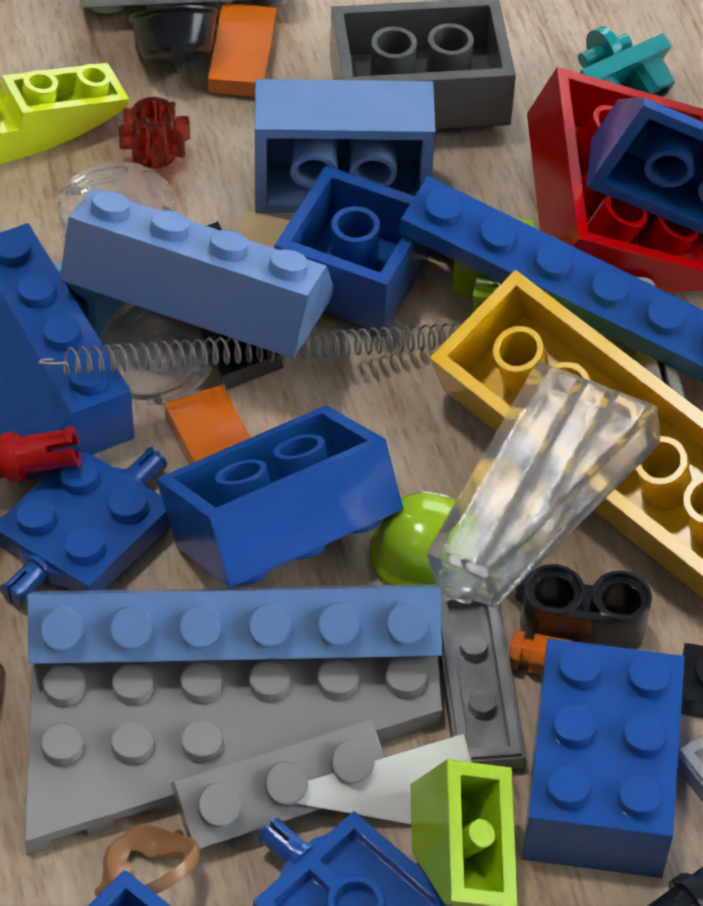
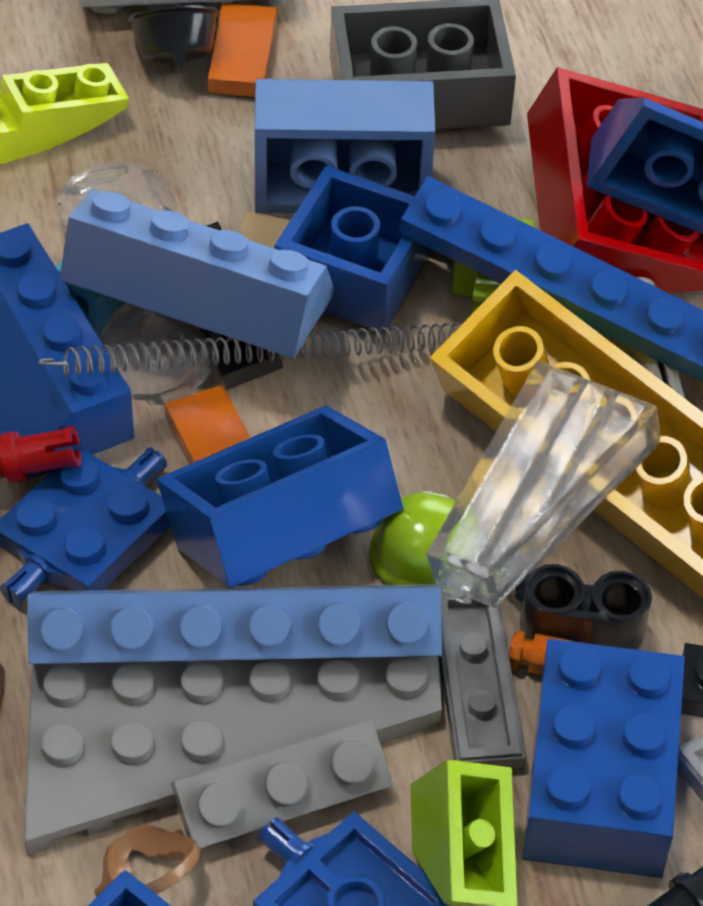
(154, 132): clear red gear -> none
(387, 789): white sticker -> none
(619, 62): teal hips -> none

